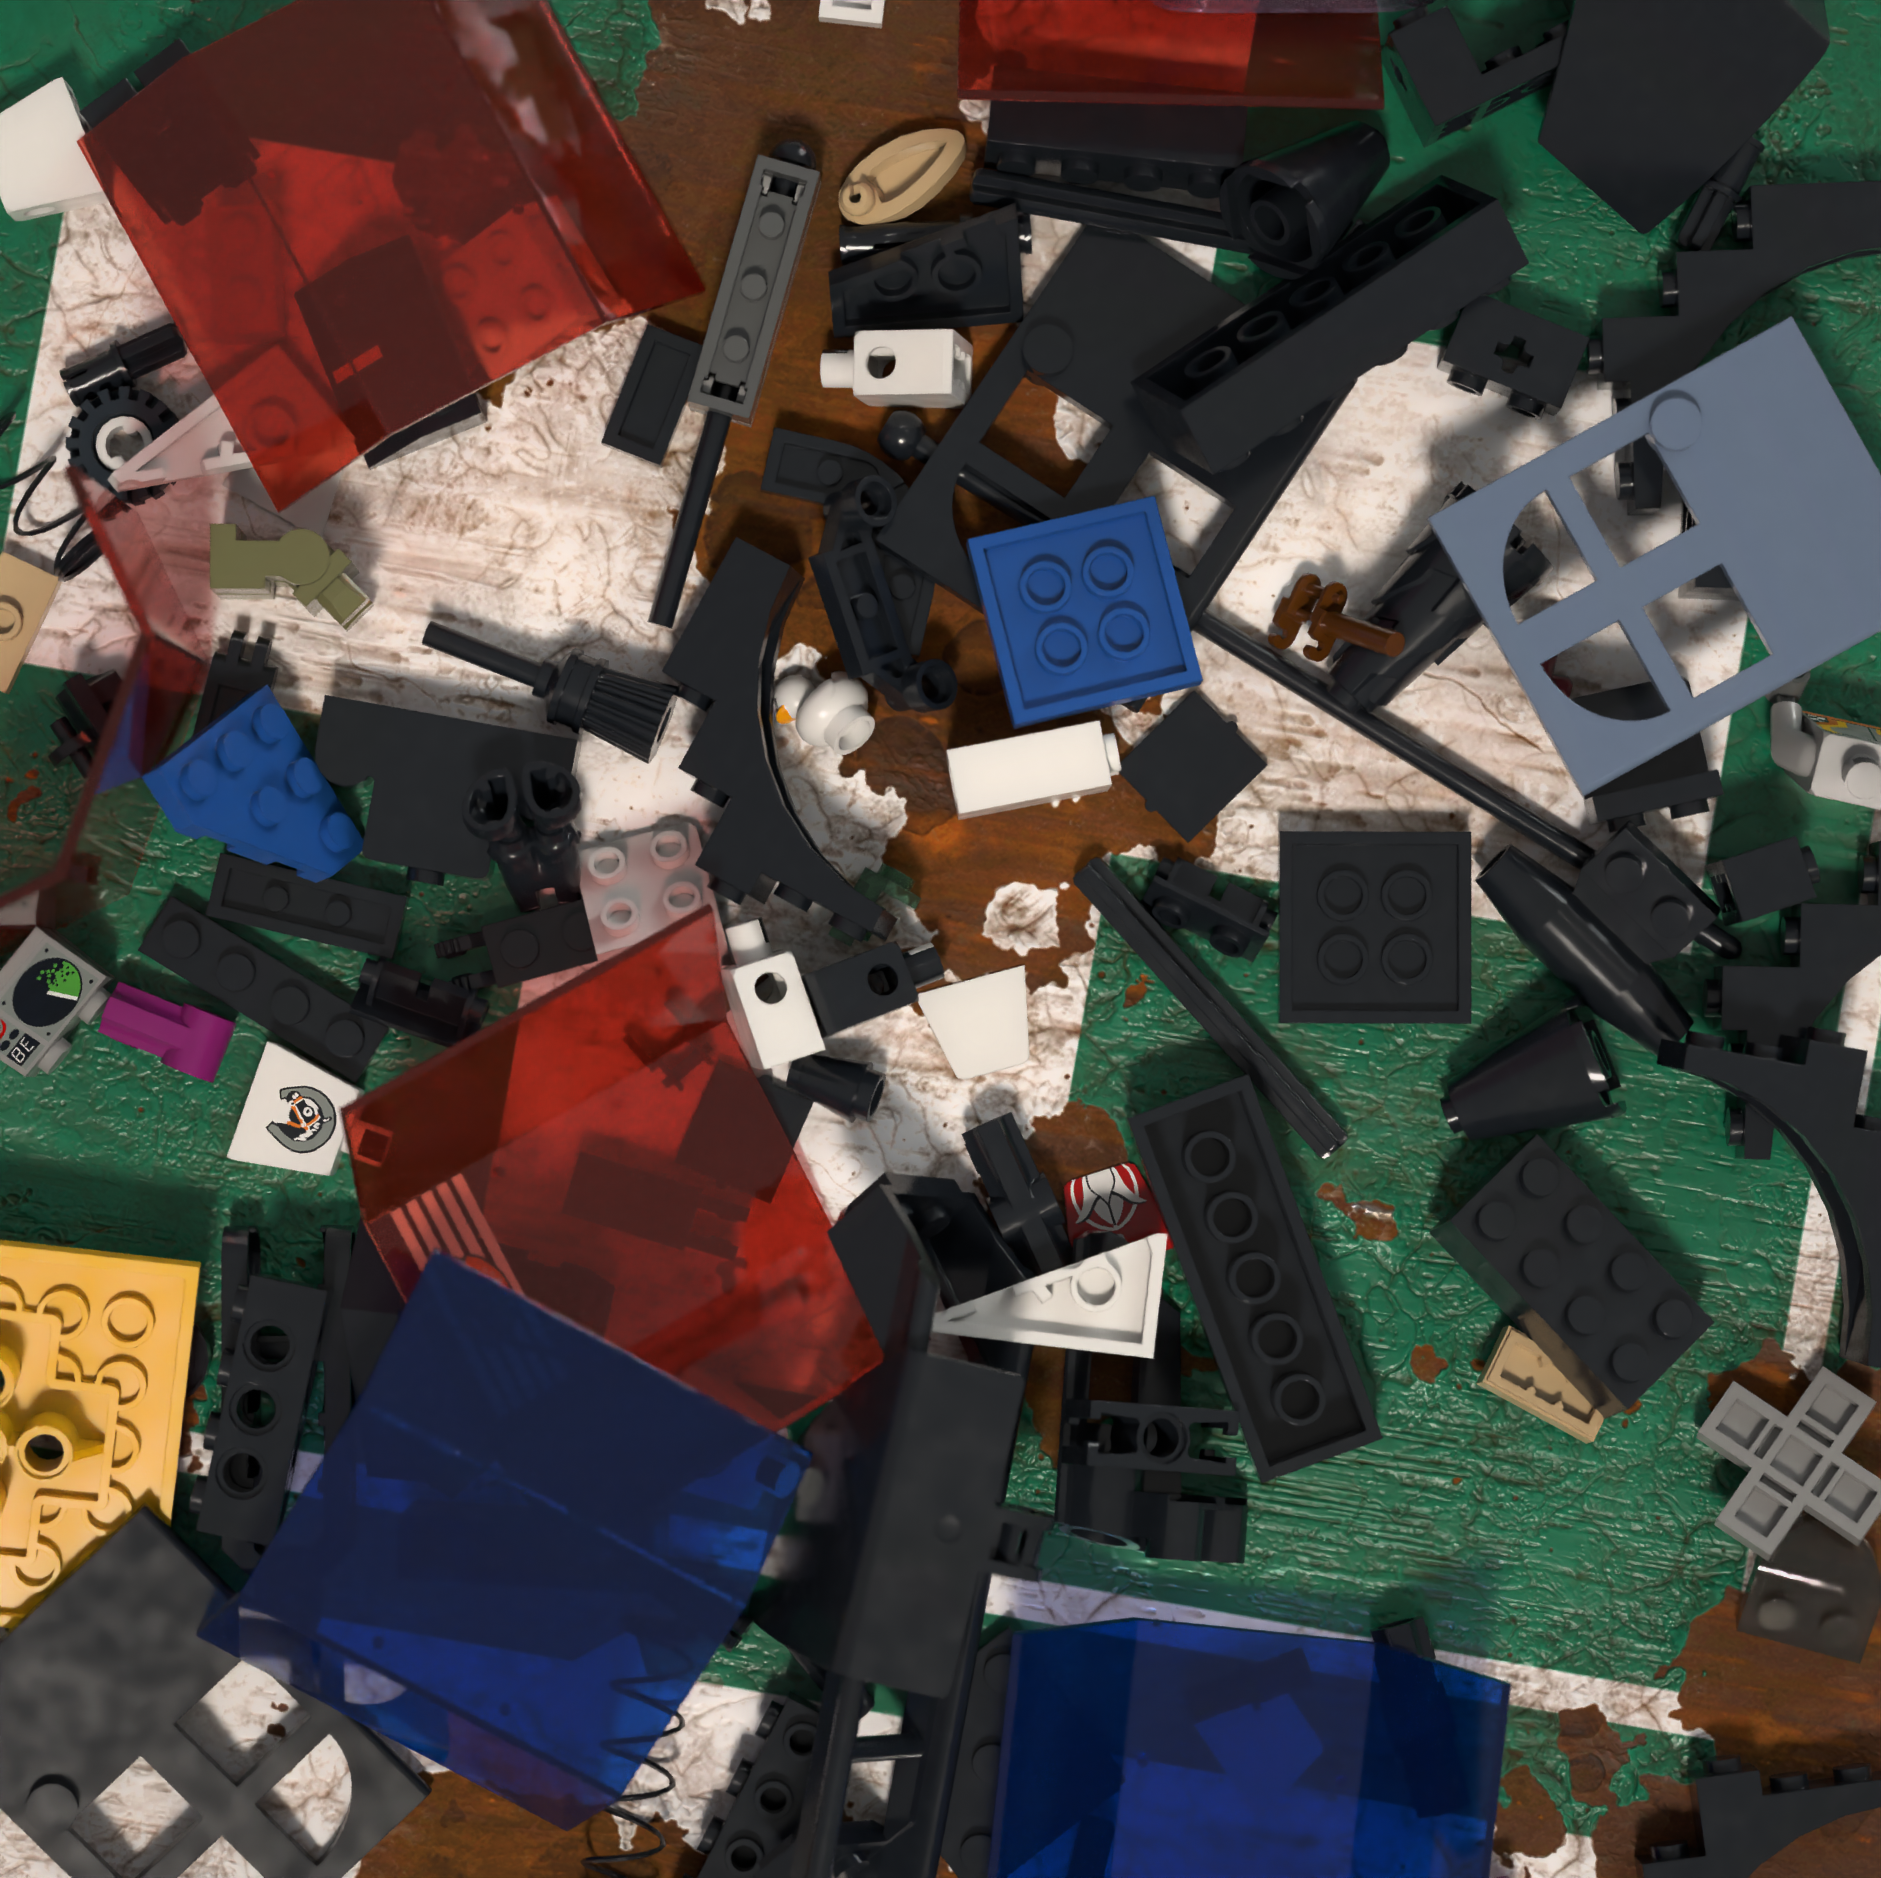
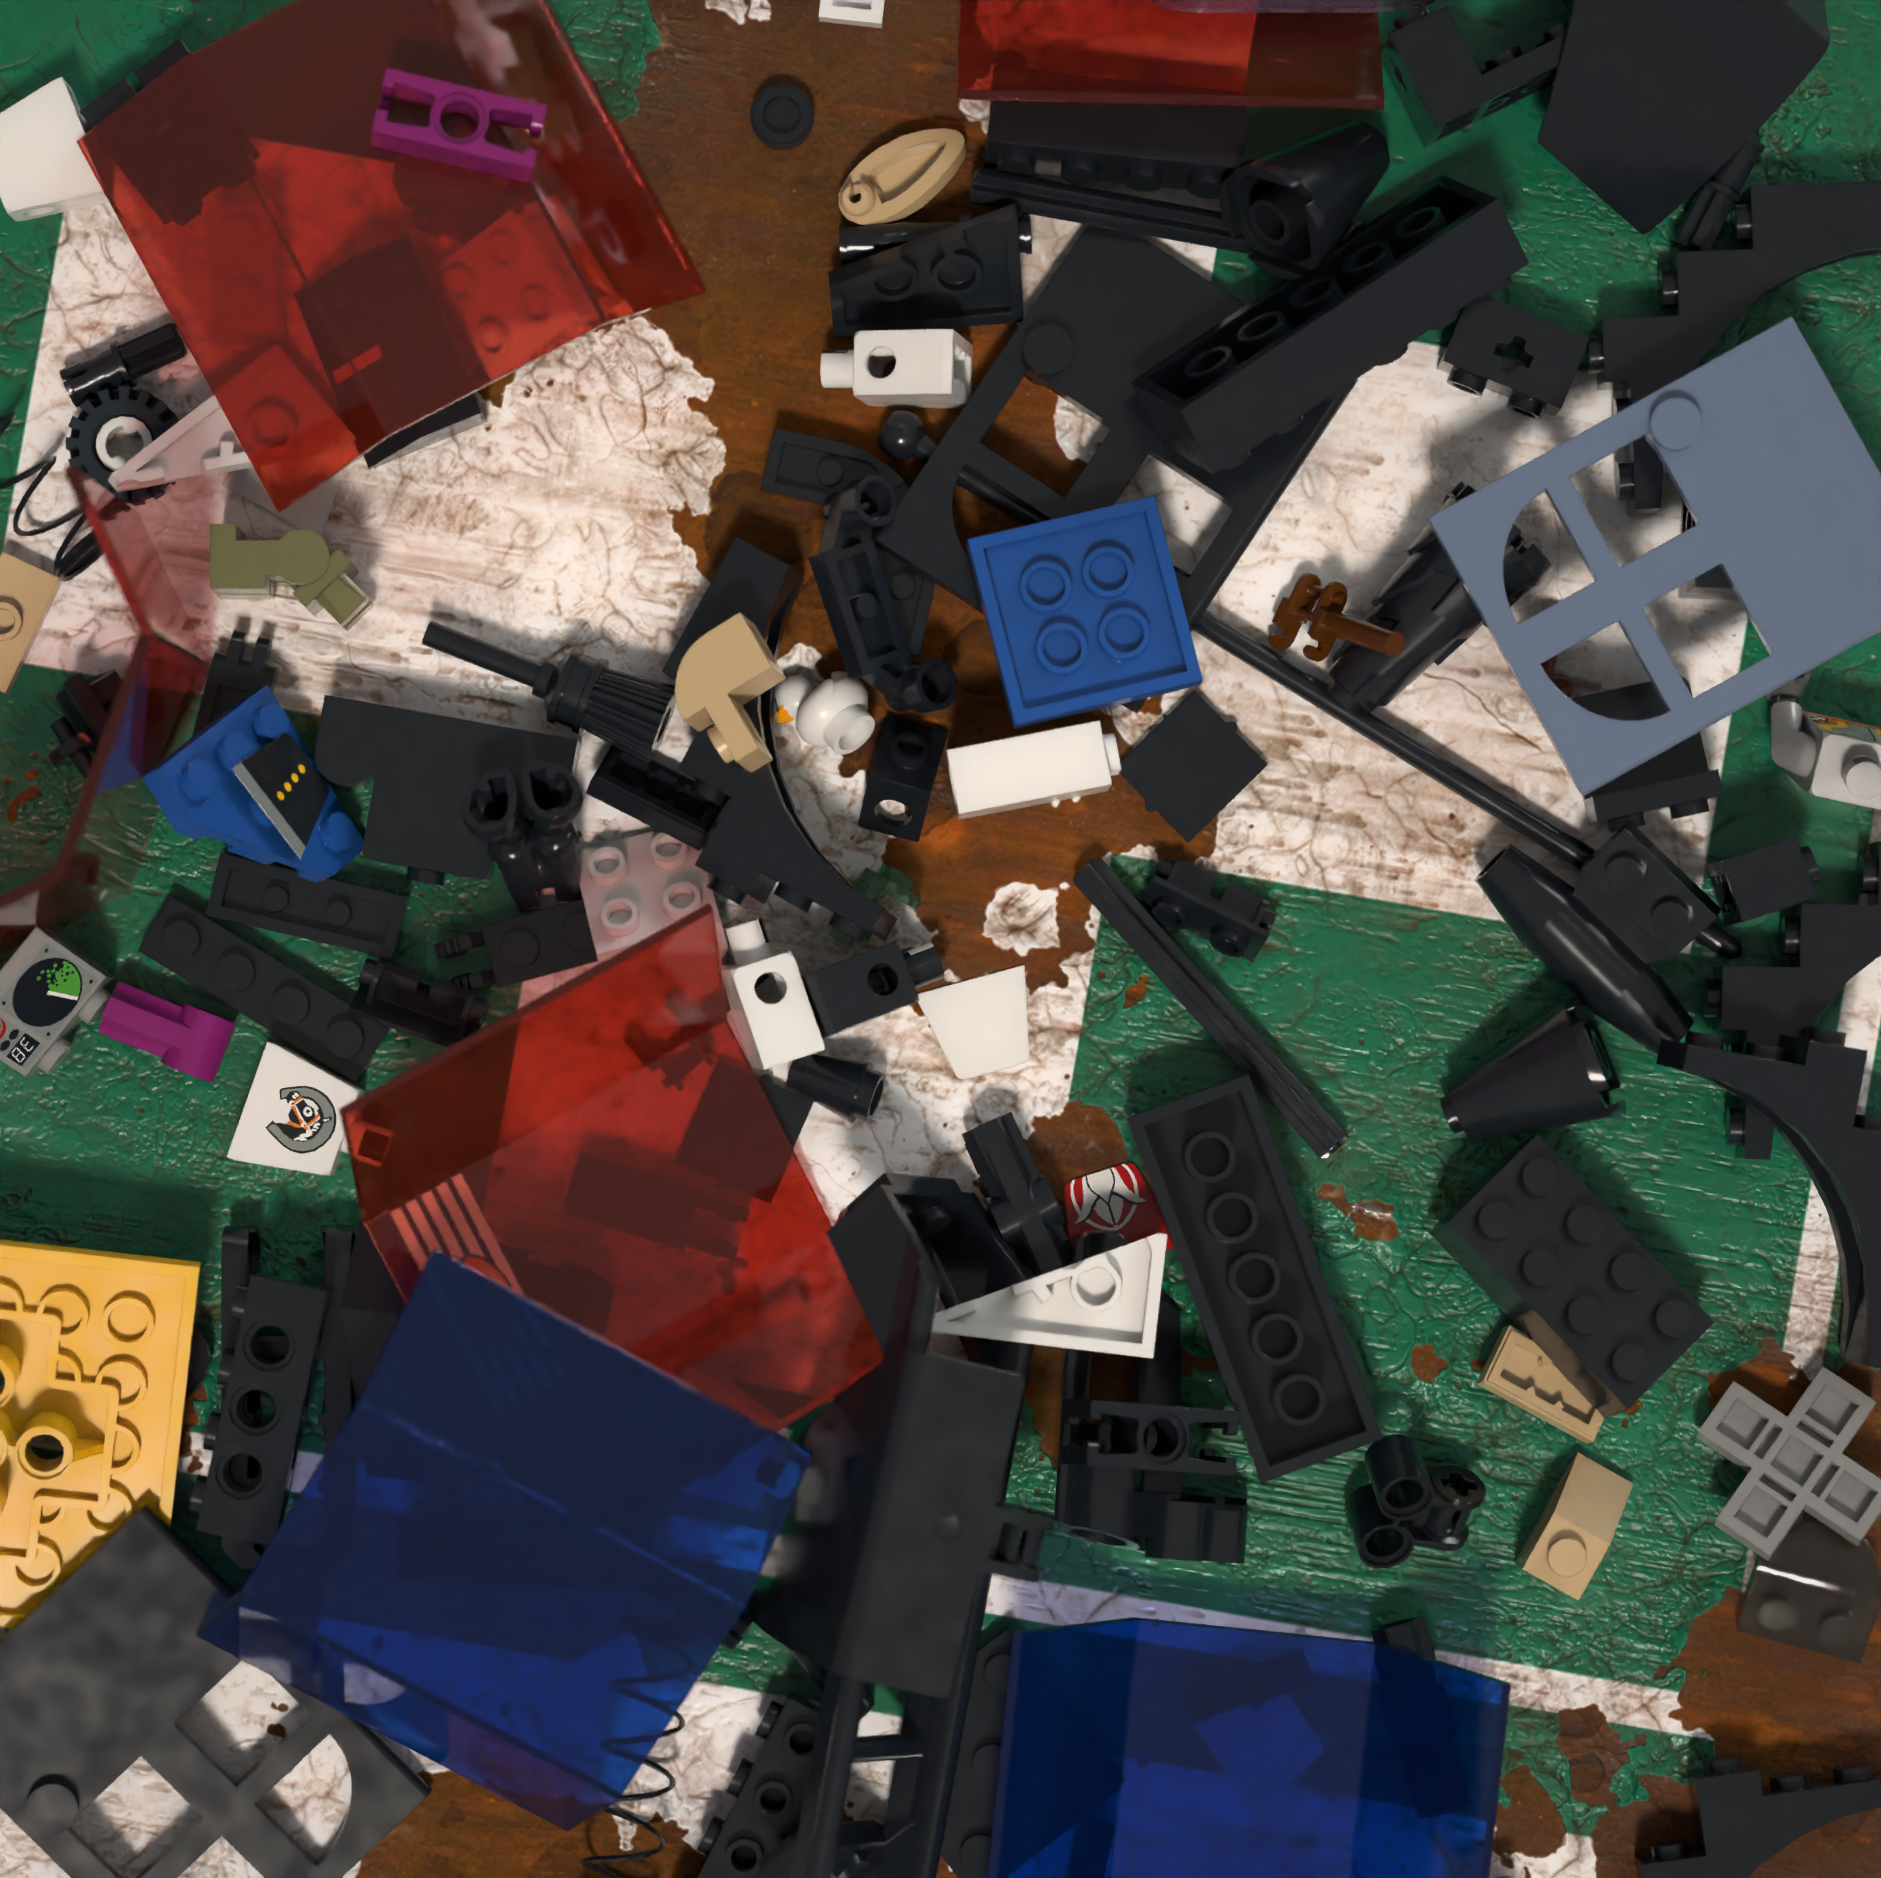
(285, 789): none -> black sticker
(449, 98): none -> magenta piece
(653, 396): black tile -> none
(654, 797): none -> black plate
(721, 676): none -> tan brick
(741, 336): dark grey piece -> none
(782, 117): none -> black tile
(904, 773): none -> black bracket
(1374, 927): black plate -> none
(1409, 1503): none -> black piece
(1576, 1526): none -> tan slope

